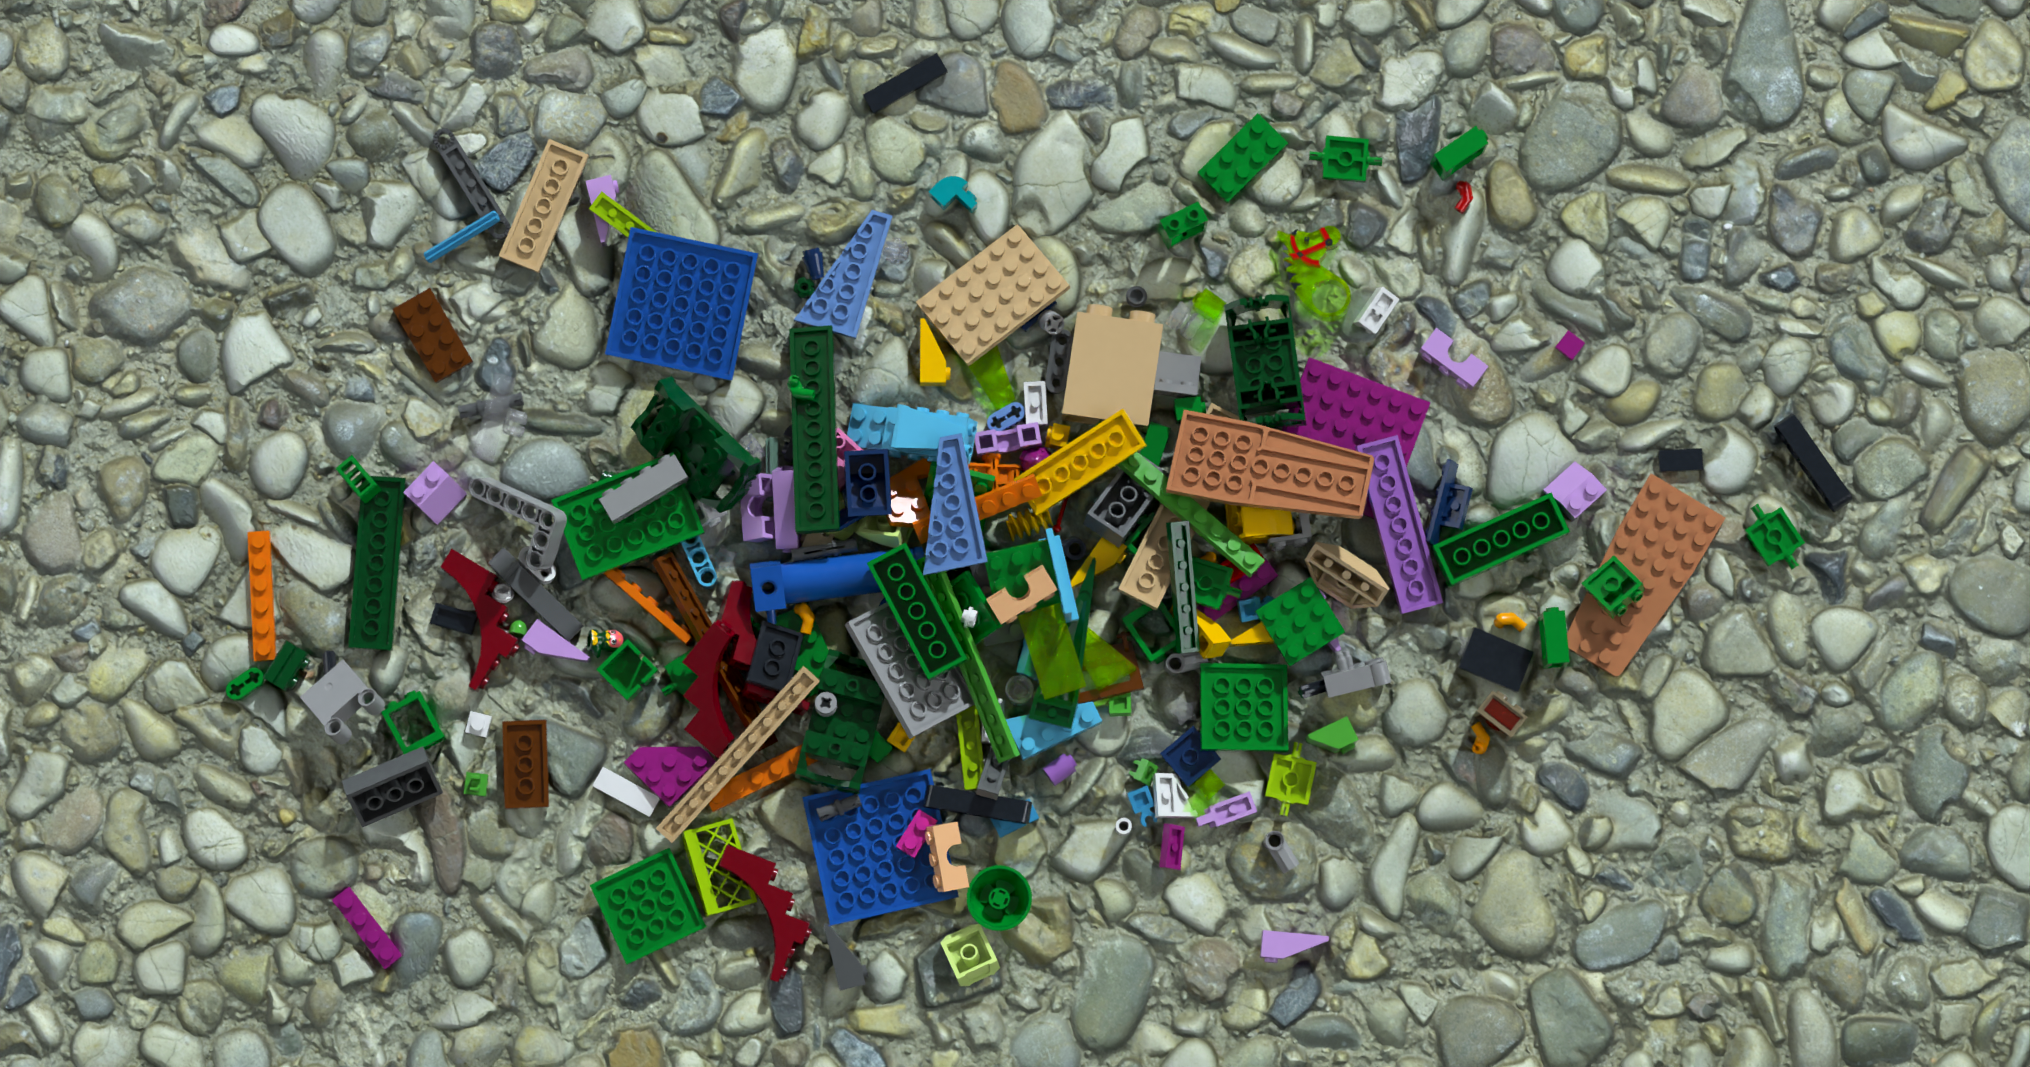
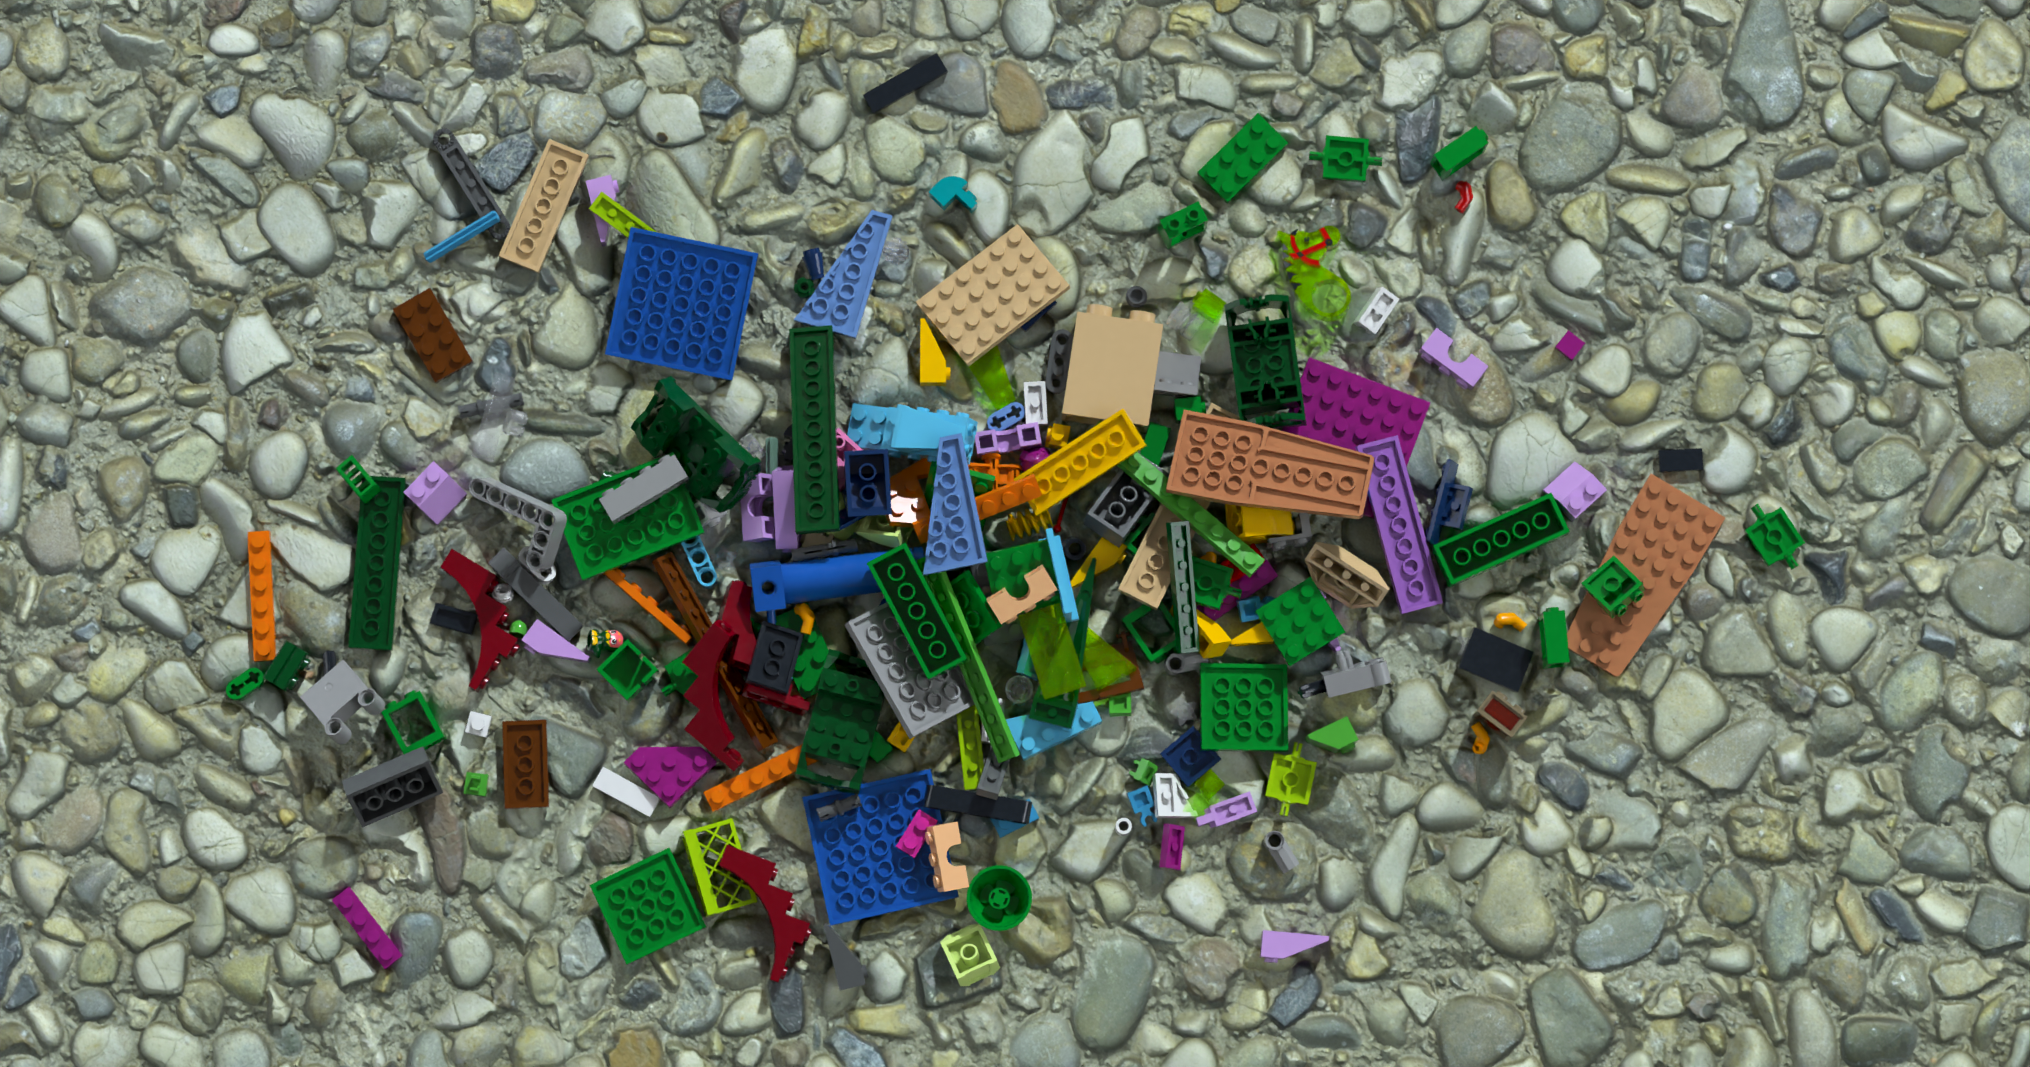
(737, 754): tan plate -> none
(797, 390): green arm -> none
(827, 708): light grey wheel -> none
(969, 617): white plate -> none
(1056, 322): light grey wheel -> none
(1060, 768): medium lavender brick -> none
(1813, 462): black beam -> none

